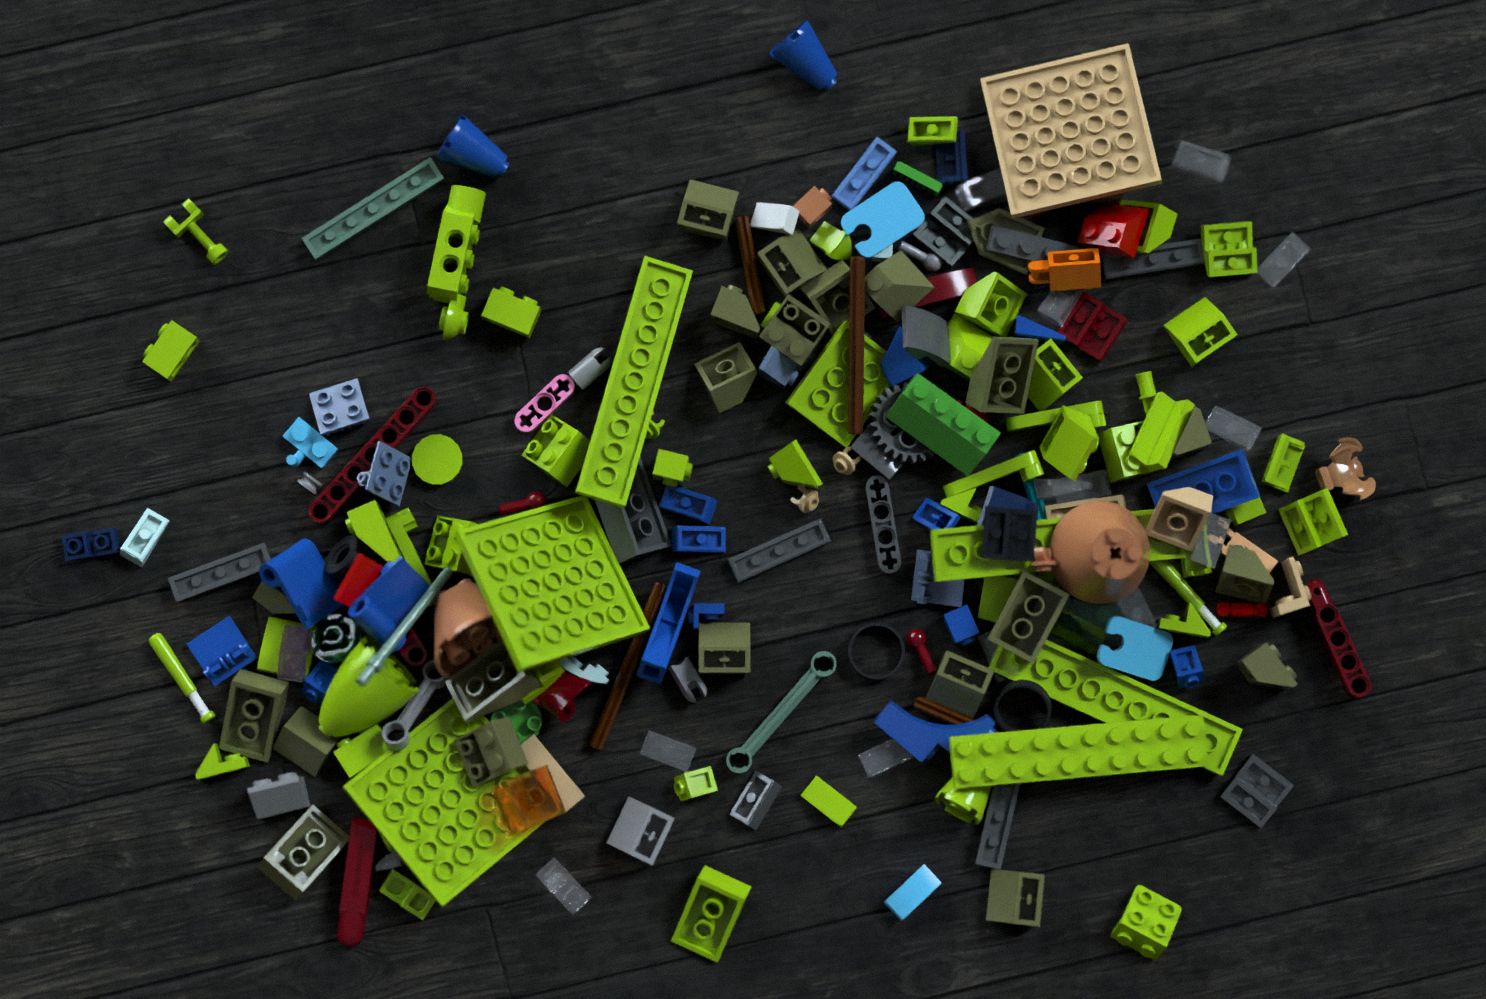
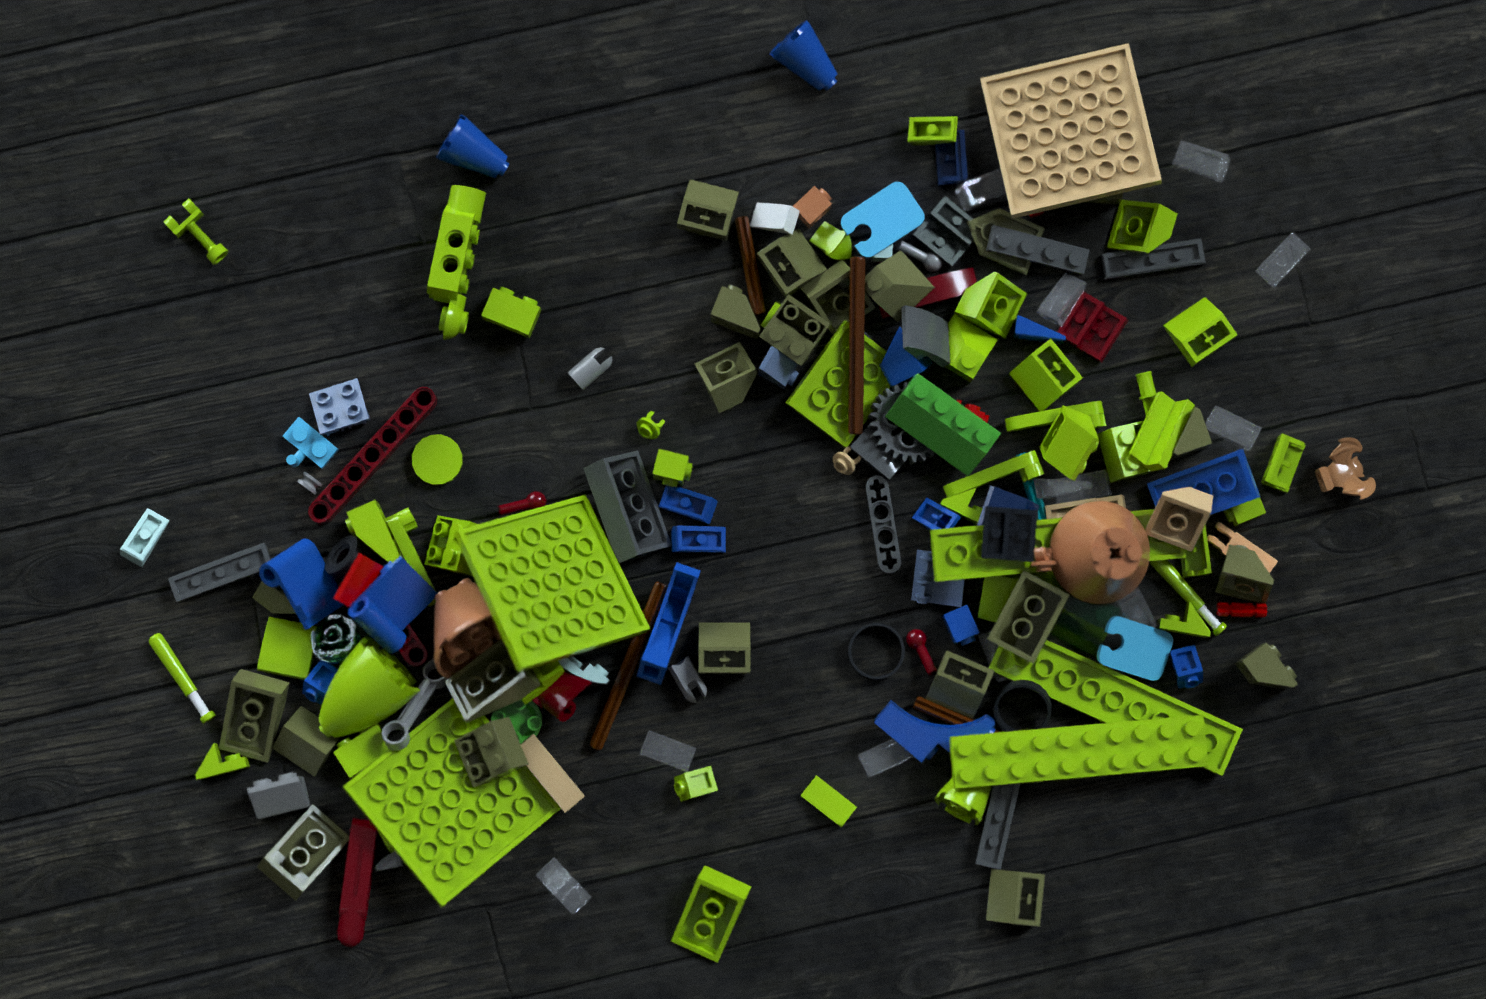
(91, 544): dark blue slope -> none
(170, 350): lime brick -> none
(222, 651): blue hinge -> none
(293, 653): slope -> none
(373, 209): sand green plate -> none
(376, 661): sand green bar -> none
(387, 474): sand blue hinge -> none
(407, 894): lime slope -> none
(528, 799): clear orange slope -> none
(543, 393): bright pink beam -> none
(558, 450): lime slope -> none
(634, 382): lime plate -> none
(640, 830): light grey slope -> none
(709, 610): blue bracket -> none
(755, 800): dark grey slope -> none
(779, 550): dark grey tile -> none
(781, 712): sand green piece -> none
(794, 467): lime slope -> none
(808, 501): tan plate -> none
(864, 174): medium blue tile -> none
(912, 892): medium azure slope -> none
(917, 178): bright green tile -> none
(1003, 376): olive slope -> none
(1068, 270): orange brick -> none
(1114, 229): red slope -> none
(1147, 922): lime bracket -> none
(1210, 541): clear slope -> none
(1228, 249): lime slope -> none
(1256, 790): dark grey slope -> none
(1299, 594): tan bracket -> none
(1313, 521): lime slope -> none
(1346, 648): dark red piece -> none

